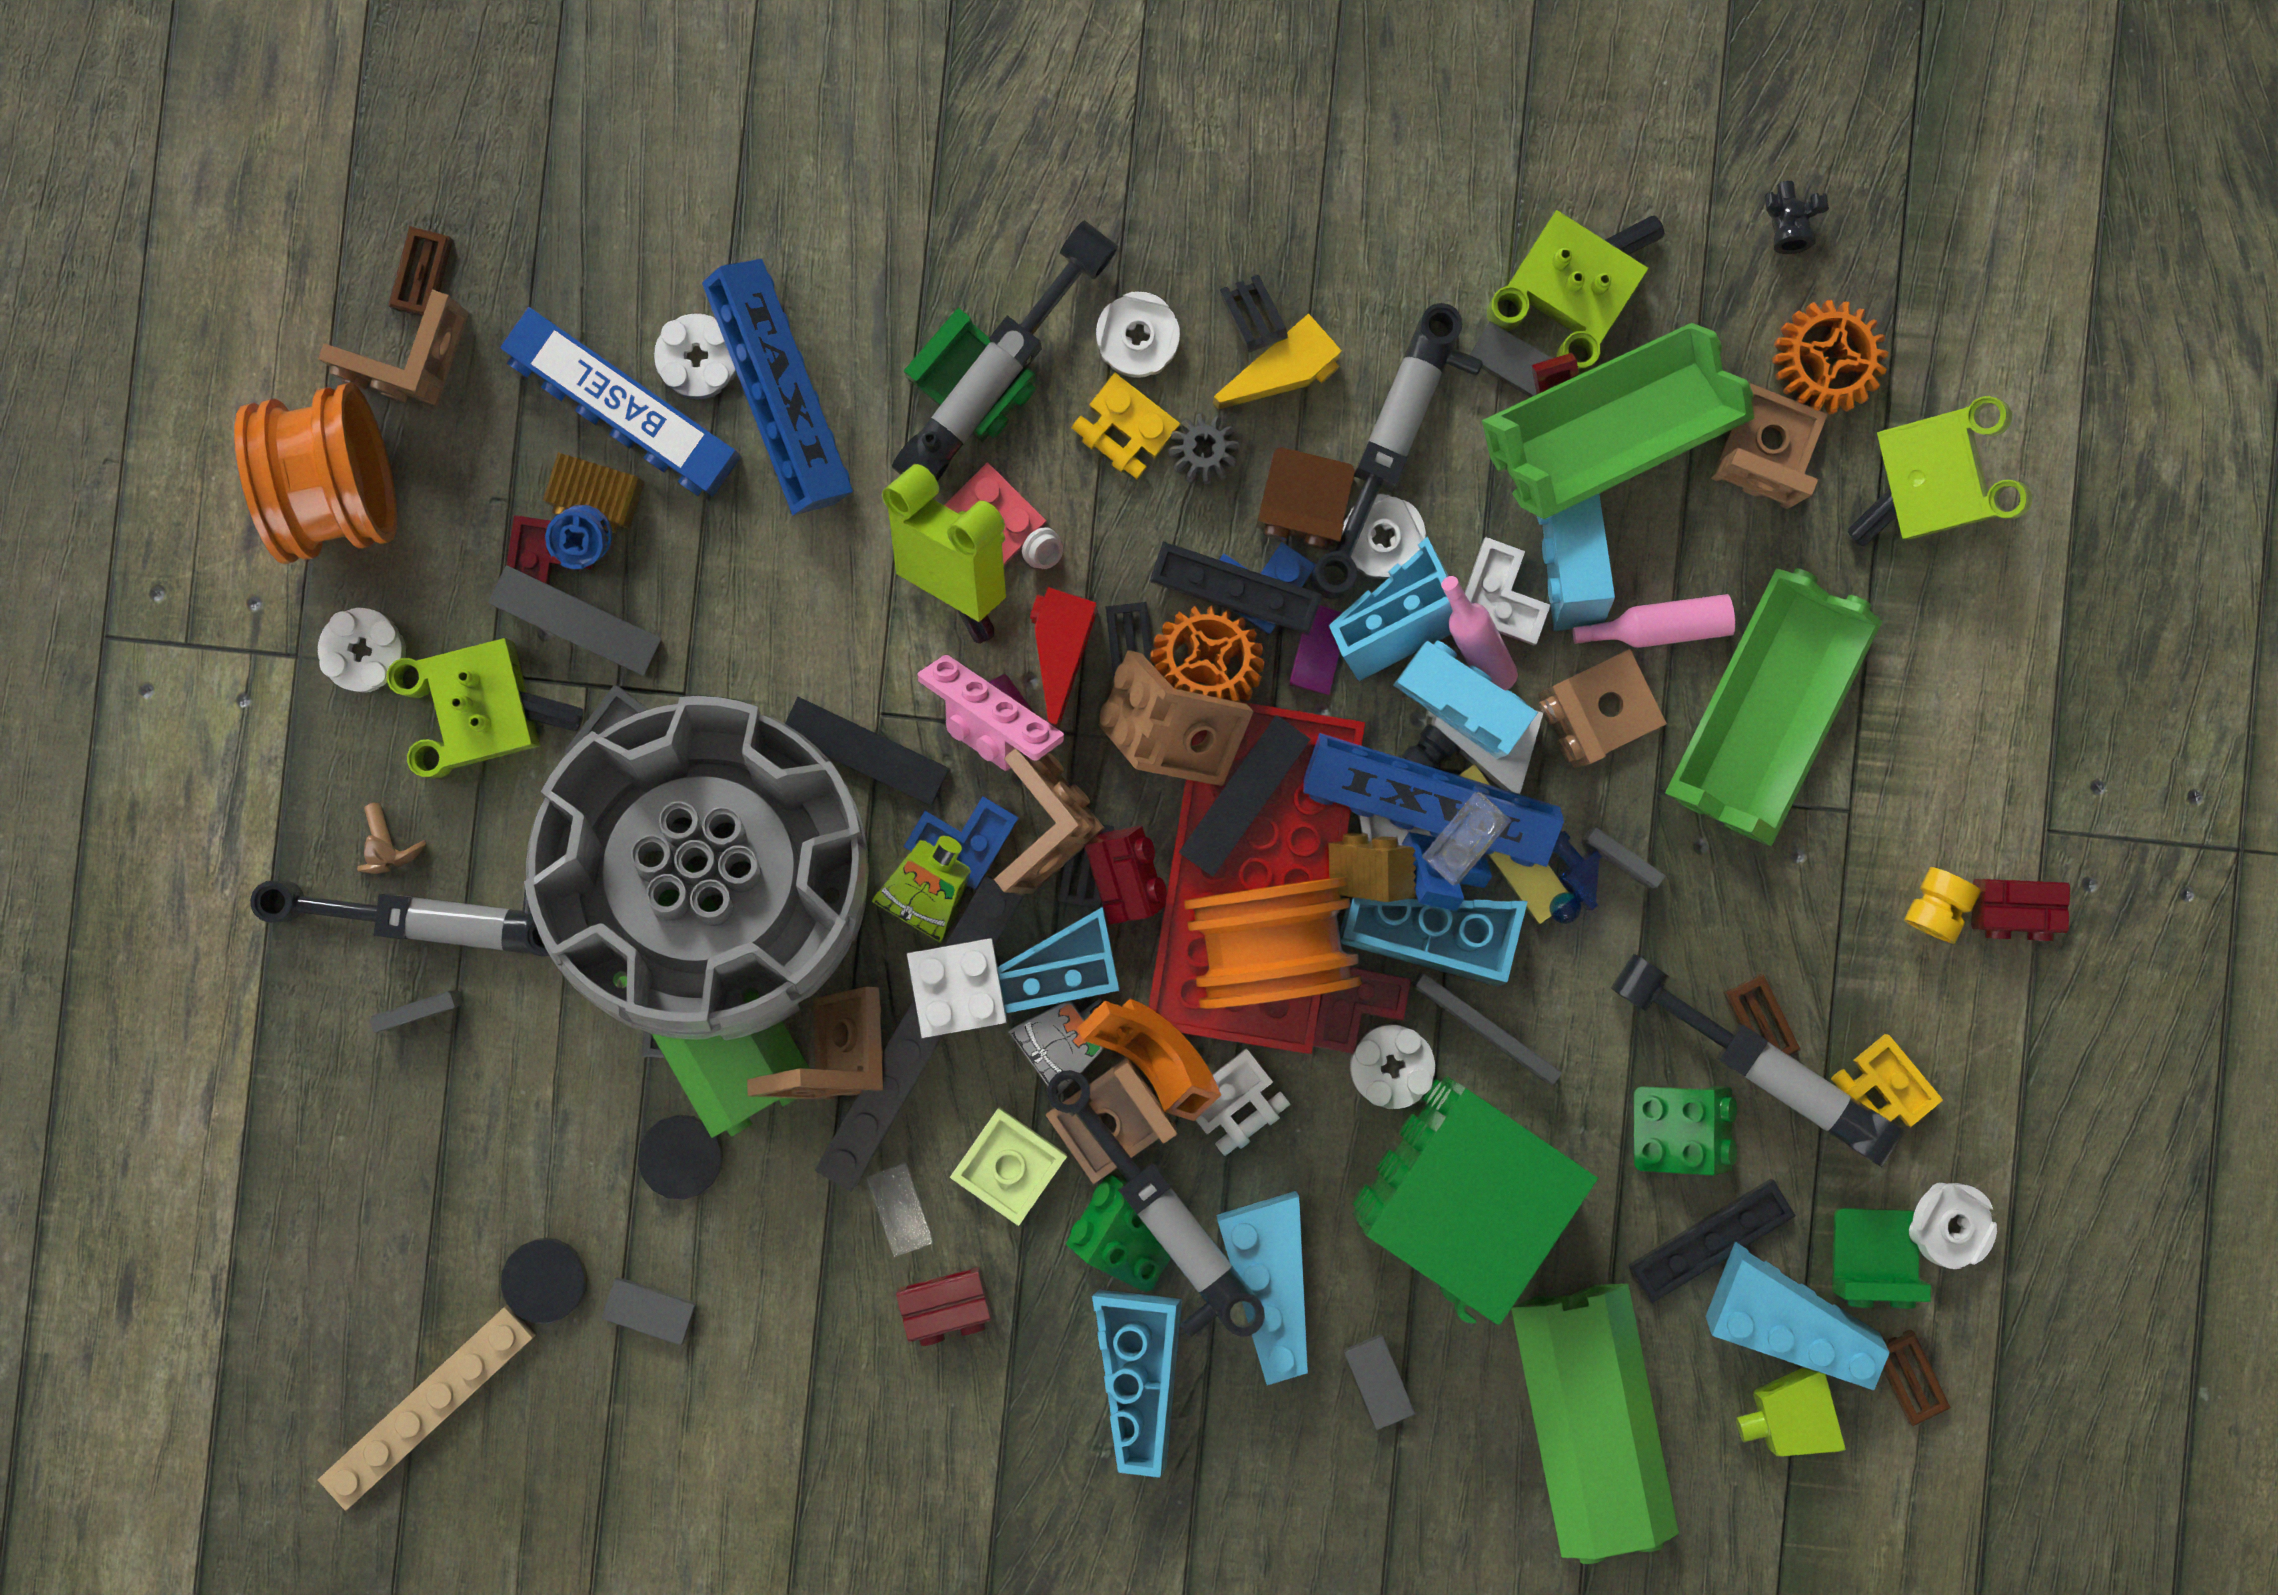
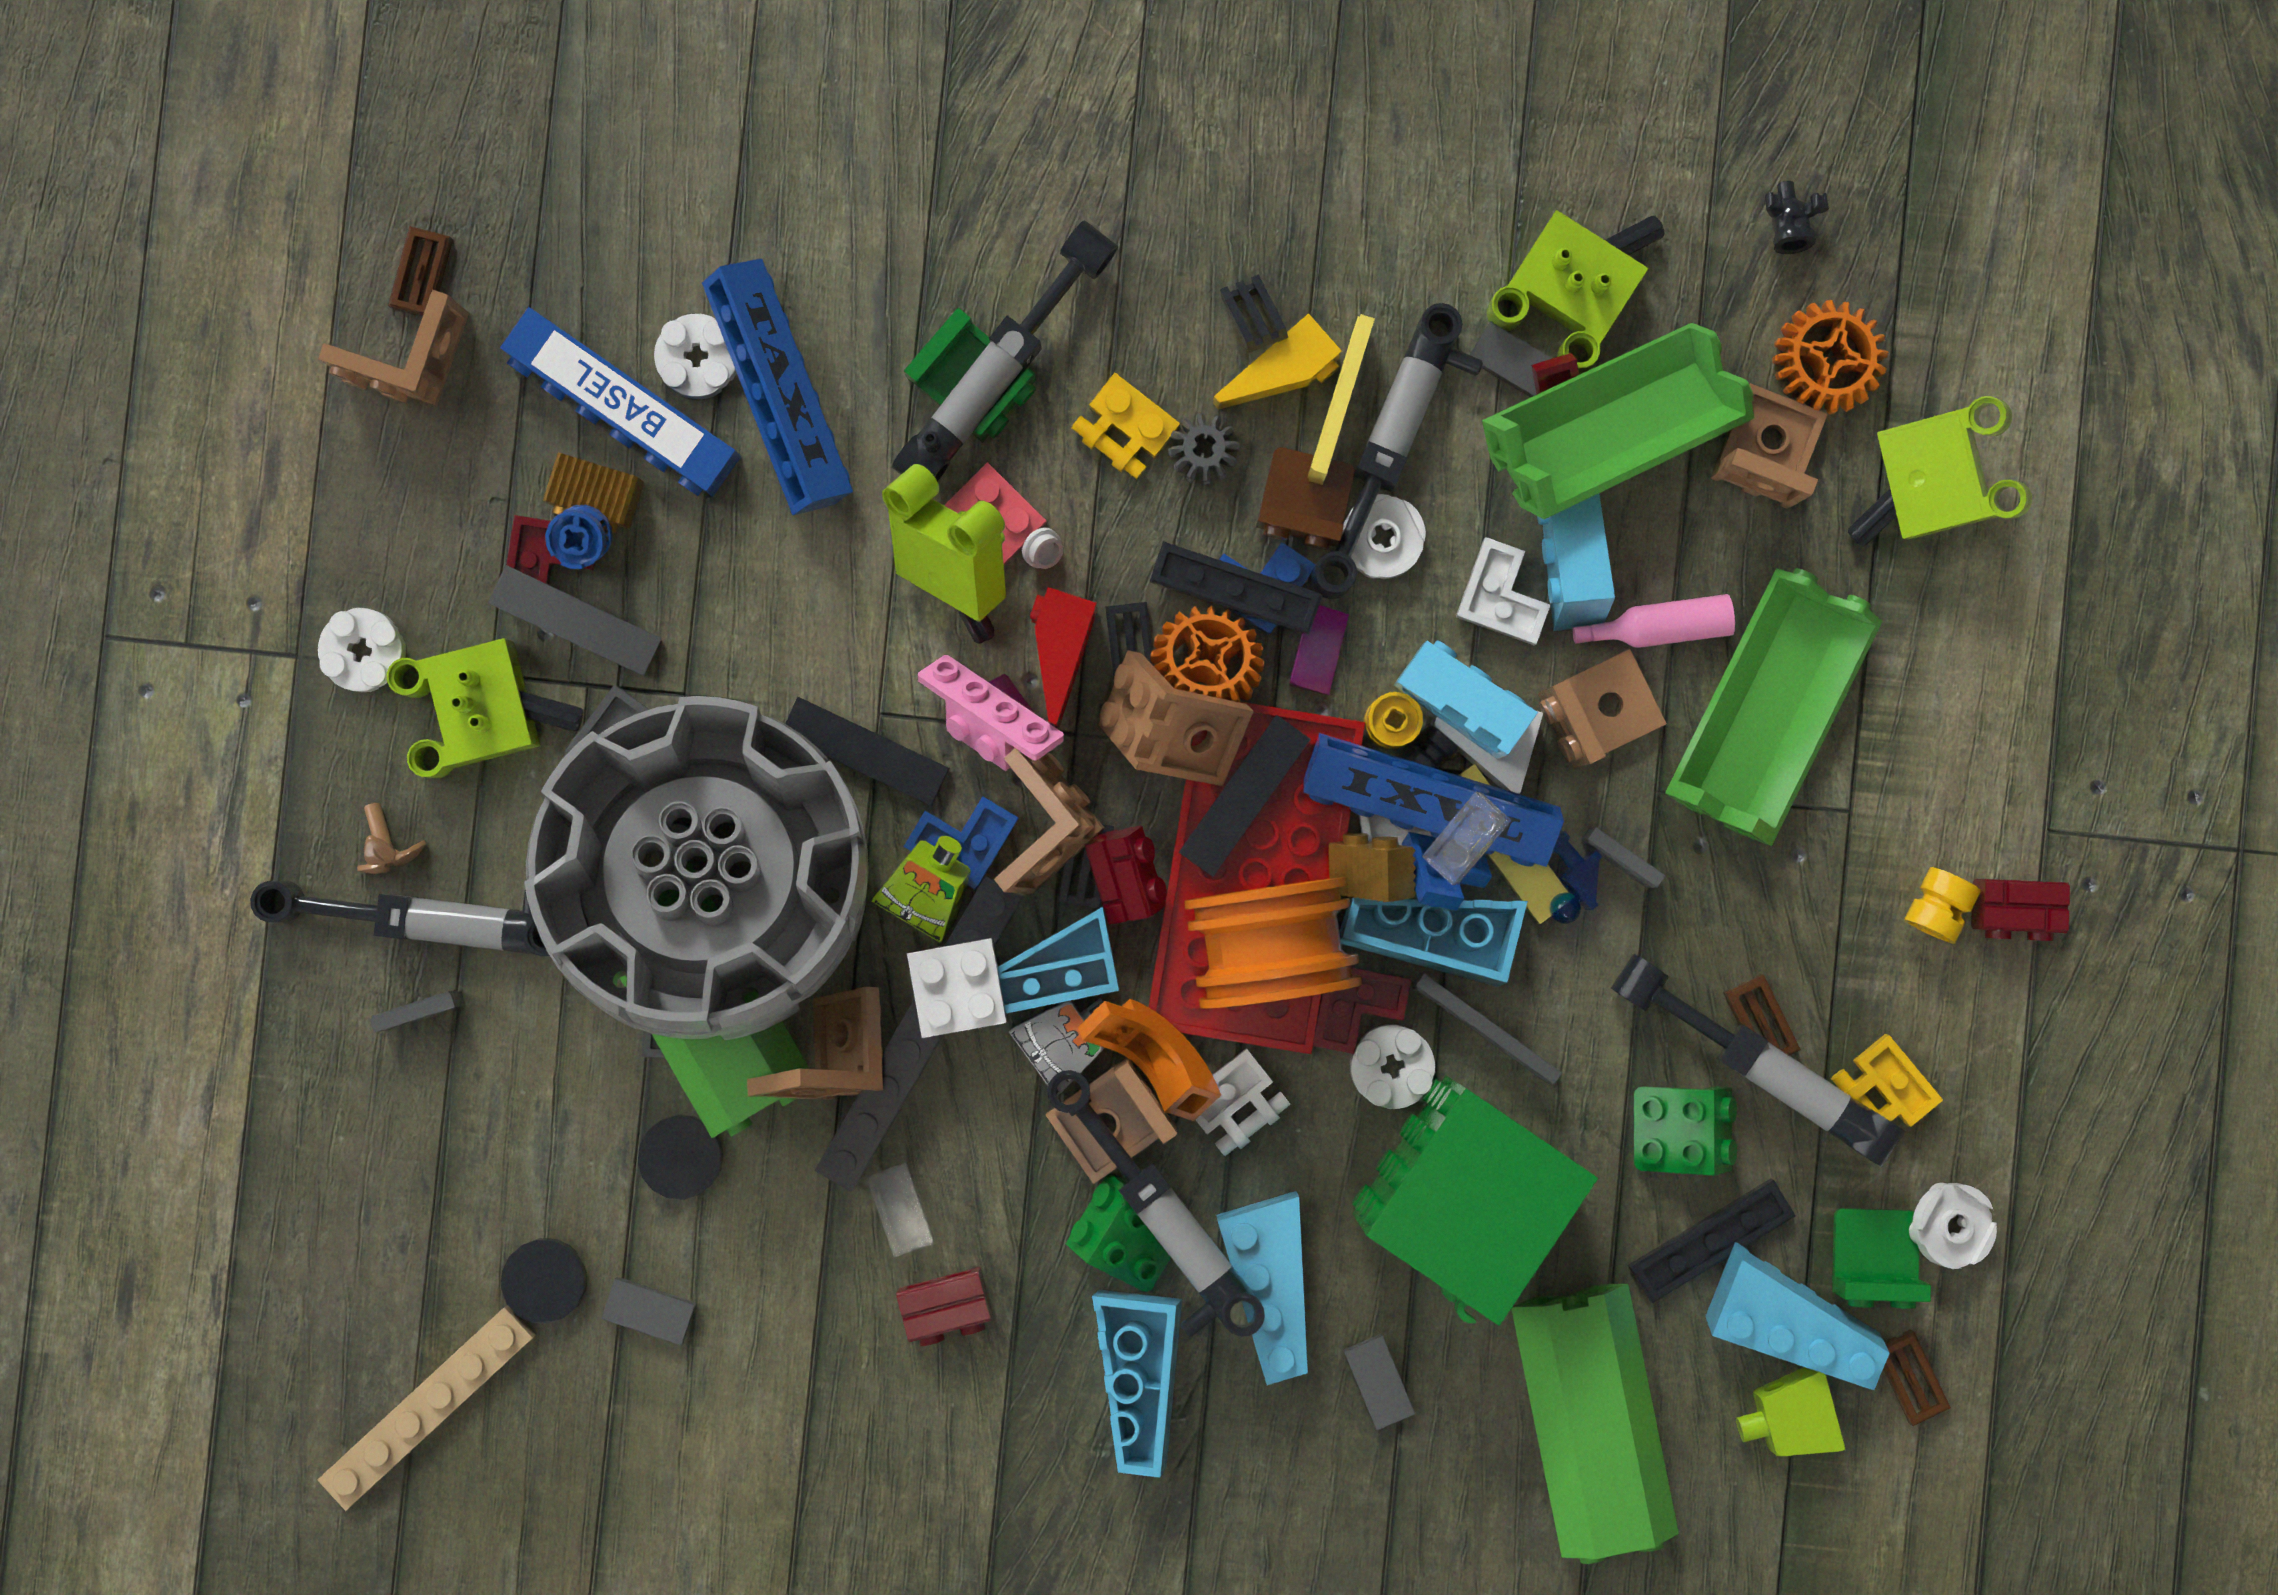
(315, 473): orange wheel -> none
(1008, 1166): yellowish green plate -> none
(1124, 315): white plate -> none
(1340, 399): none -> light yellow tile
(1393, 720): none -> yellow wheel
(1396, 616): medium azure wedge -> none
(1478, 636): bright pink piece -> none

